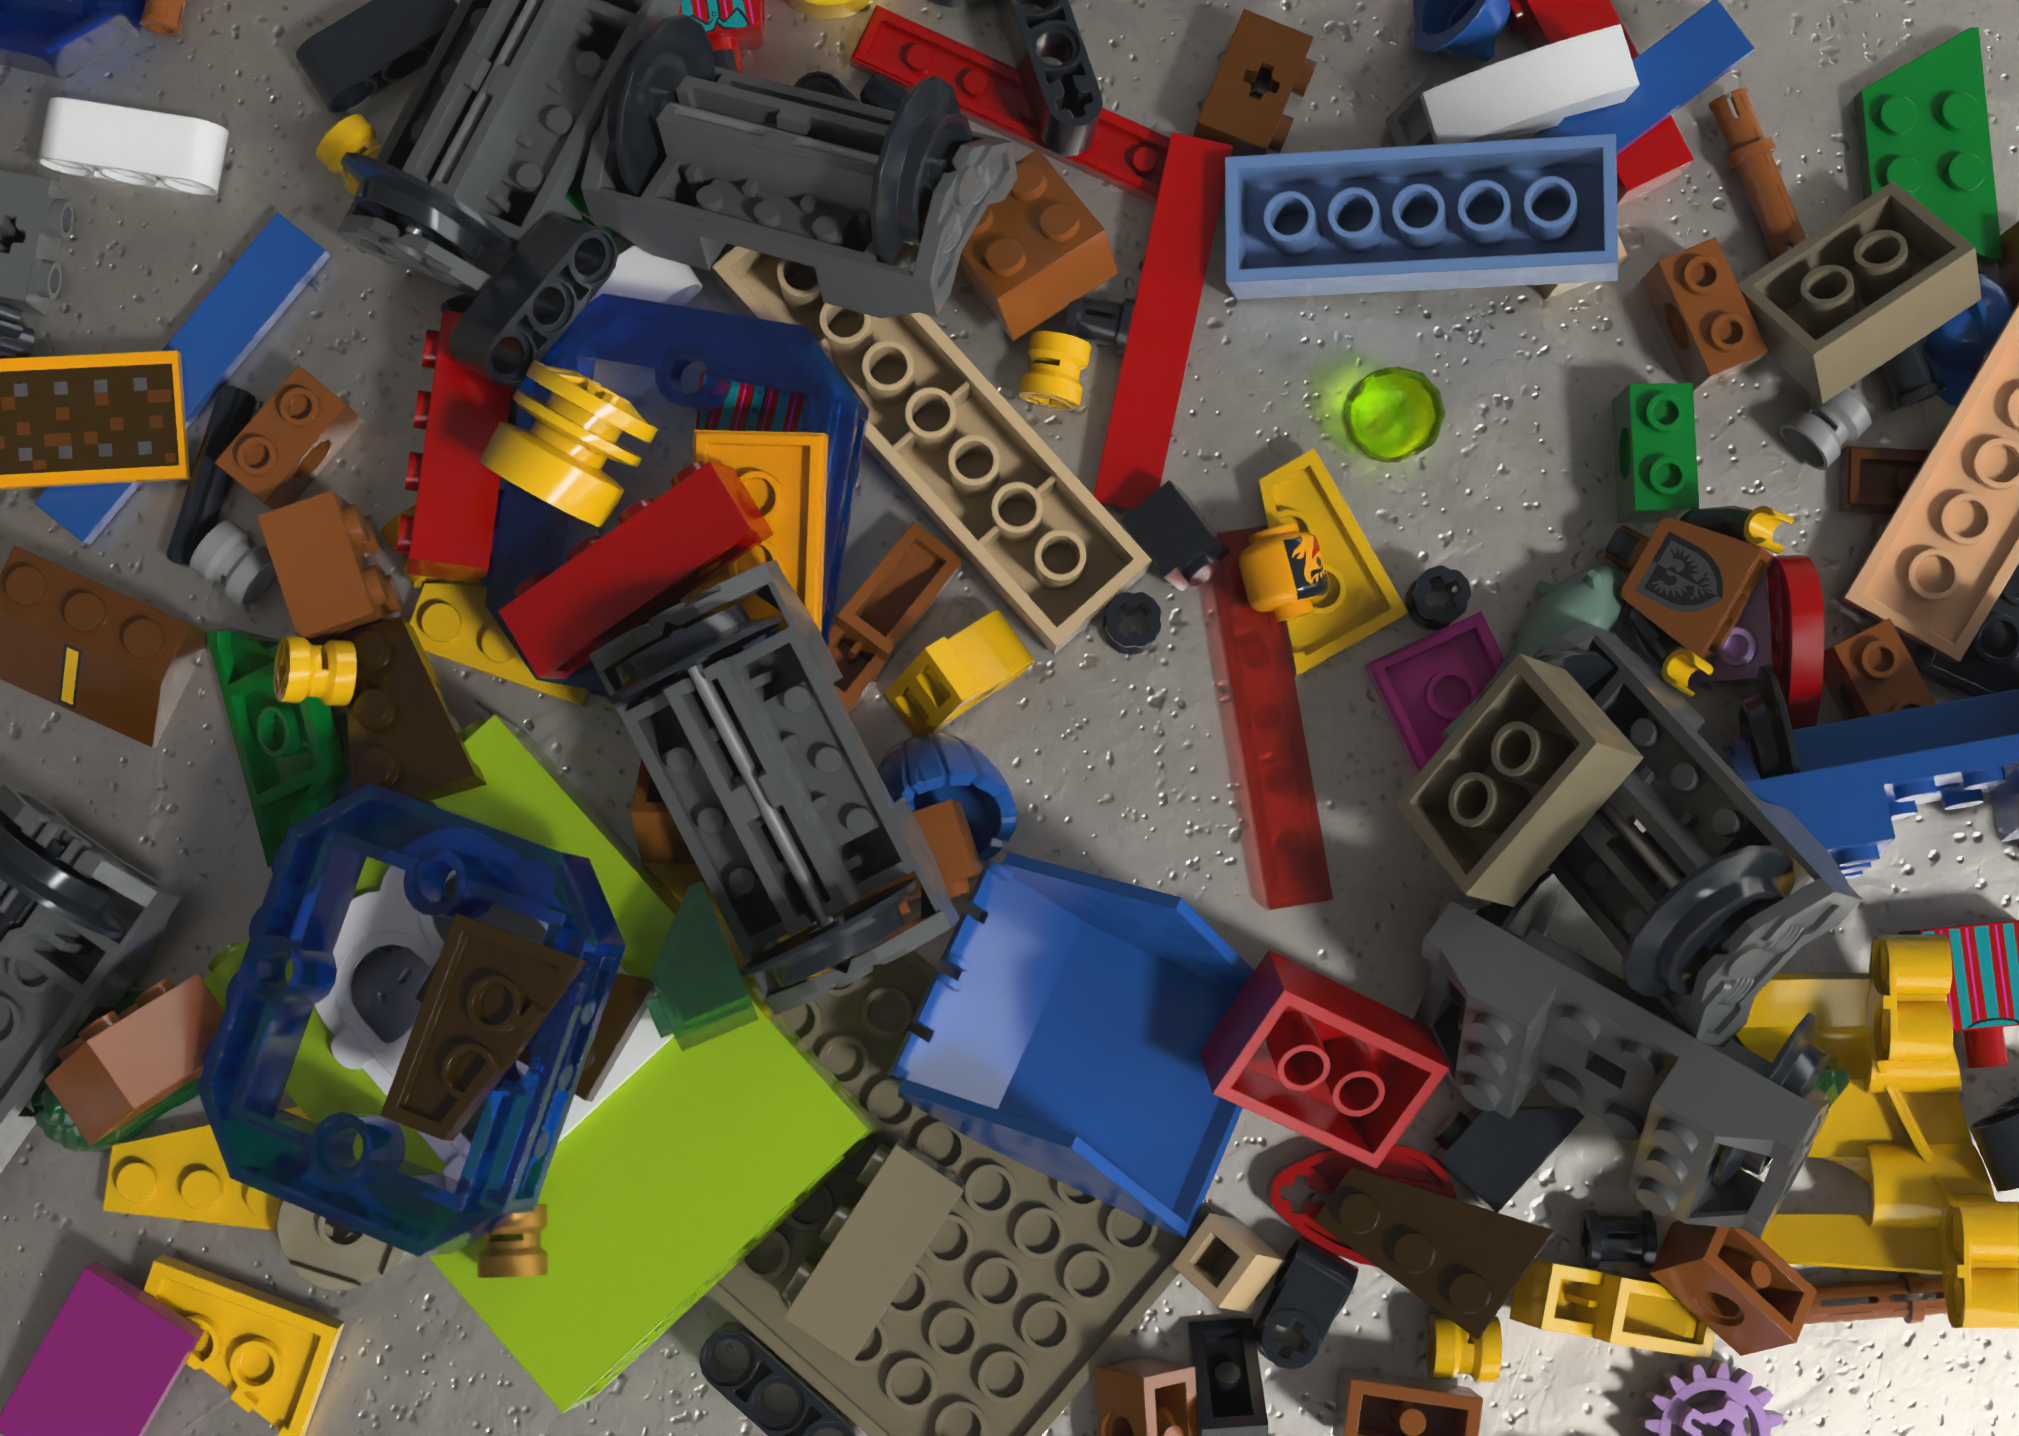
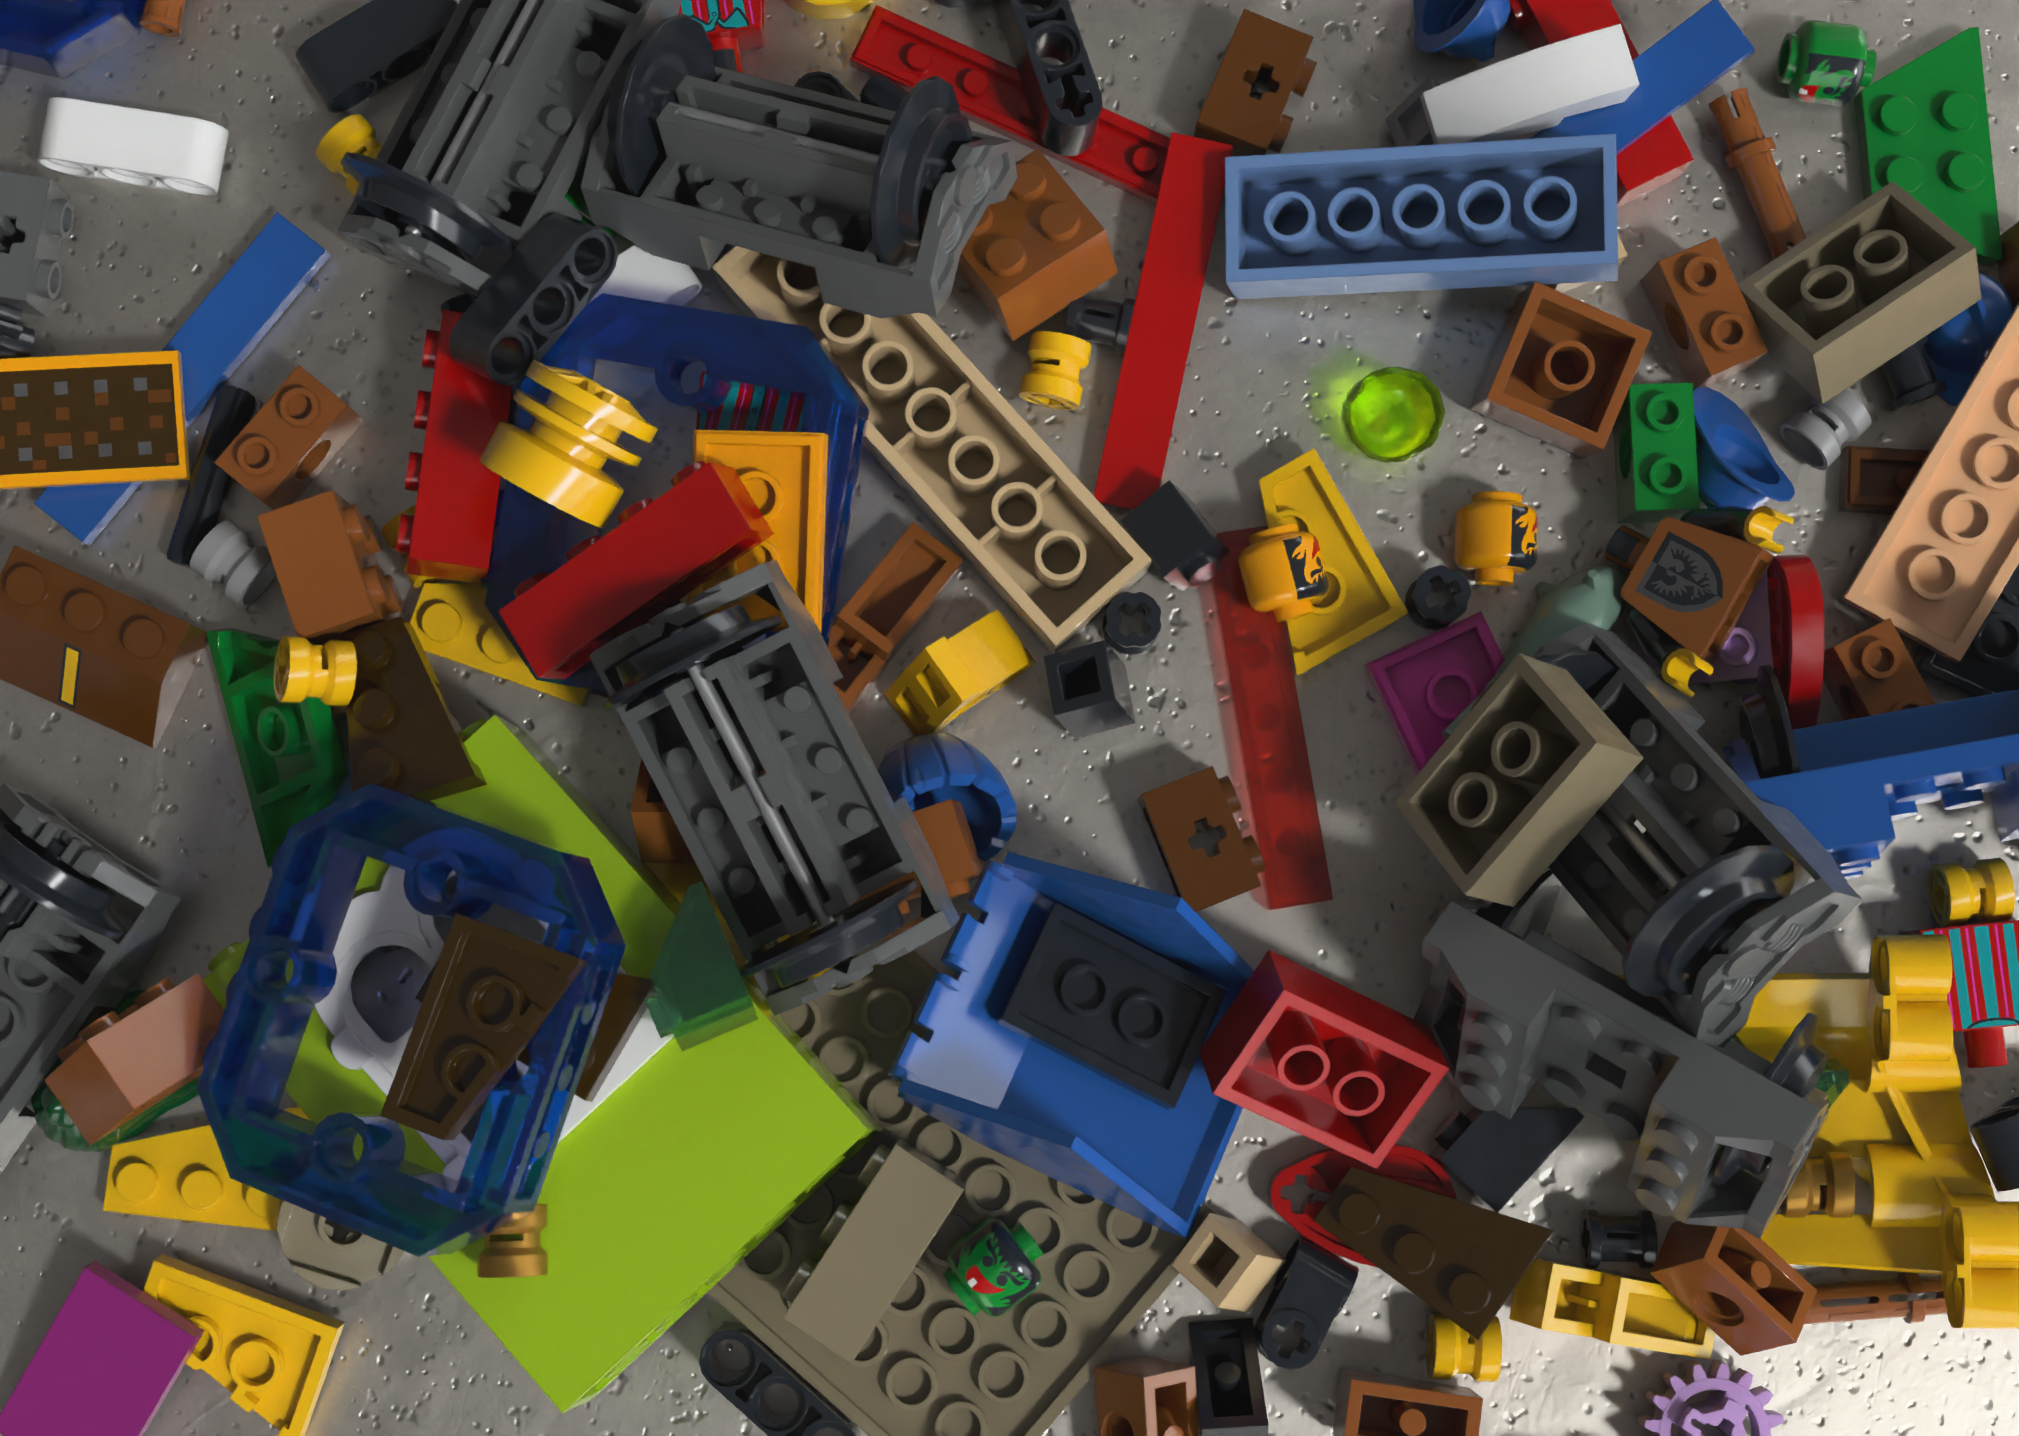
(994, 1267): none -> head
(1089, 689): none -> black brick
(1111, 1006): none -> black plate
(1172, 819): none -> reddish brown brick
(1495, 537): none -> light orange head
(1561, 370): none -> dark orange brick
(1733, 457): none -> blue piece
(1822, 1186): none -> pearl gold wheel
(1825, 62): none -> green head
(1971, 892): none -> yellow wheel

